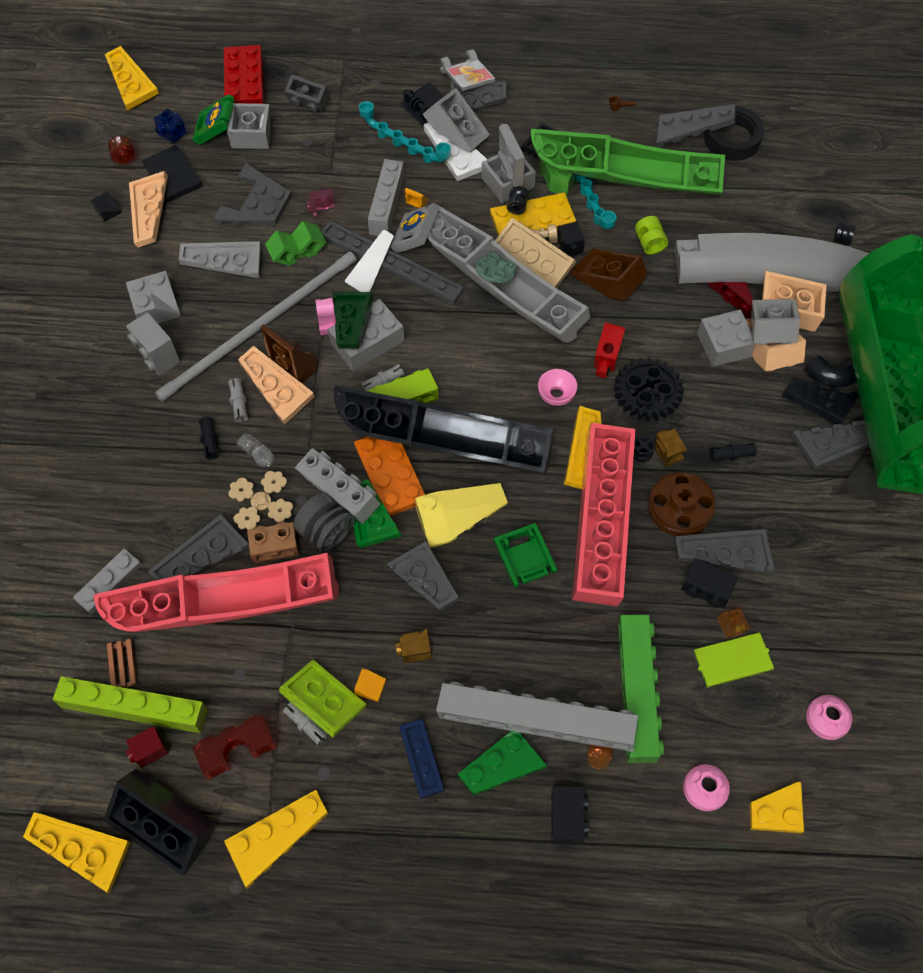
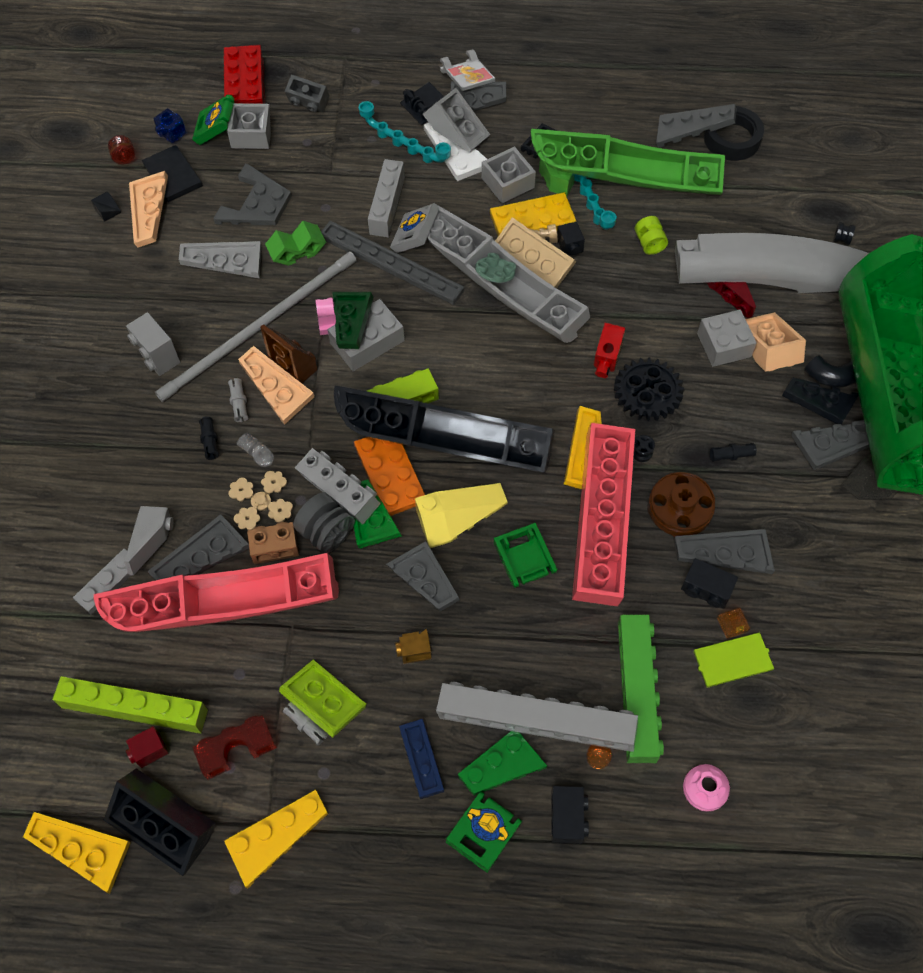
(112, 663): nougat tile -> none
(130, 79): yellow wing -> none
(148, 535): none -> light grey slope
(154, 296): light grey slope -> none
(320, 200): clear pink bracket -> none
(366, 270): white sticker -> none
(369, 685): light orange slope -> none
(383, 377): light grey pin -> none
(415, 199): light orange slope -> none
(488, 827): none -> green container
(511, 156): light grey container -> none
(518, 200): black wheel -> none
(559, 380): bright pink piece -> none
(611, 272): reddish brown slope -> none
(615, 103): reddish brown hand -> none
(669, 447): pearl gold window -> none
(775, 321): light grey brick -> none
(779, 811): yellow wing -> none
(808, 294): light nougat slope -> none
(822, 724): bright pink piece -> none

